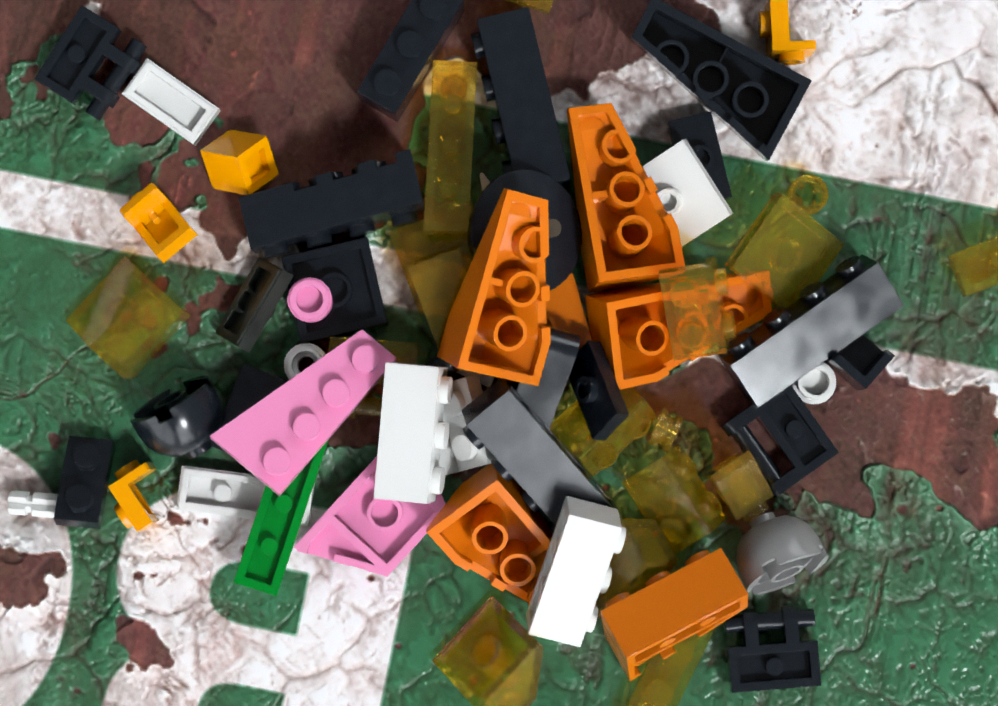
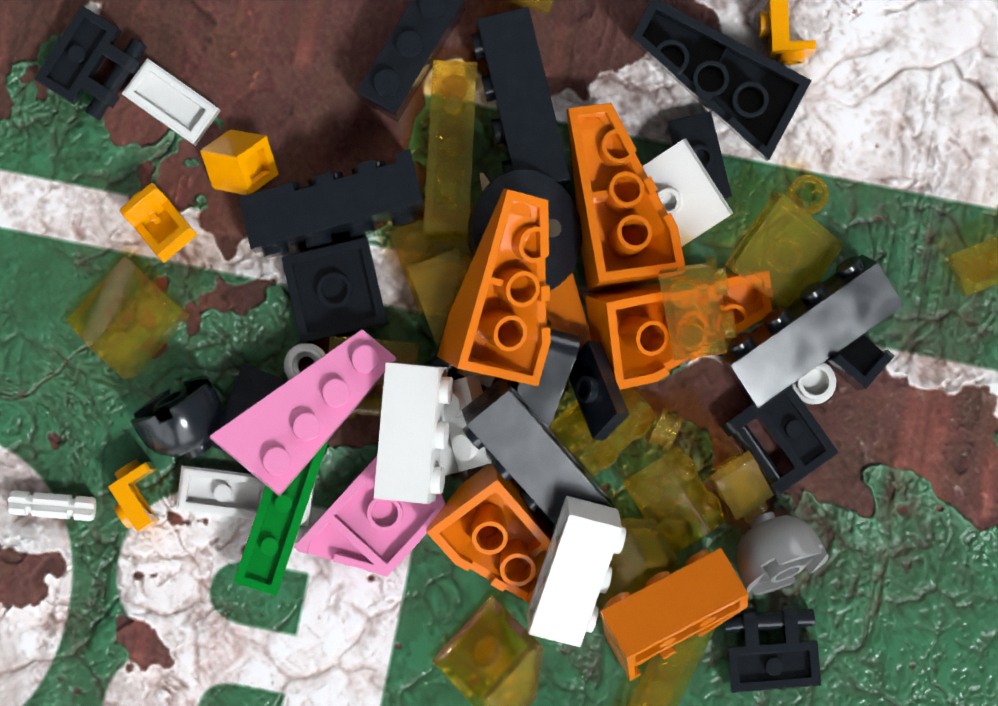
(84, 482): black plate -> none
(254, 304): pearl dark grey plate -> none
(310, 300): bright pink tile -> none

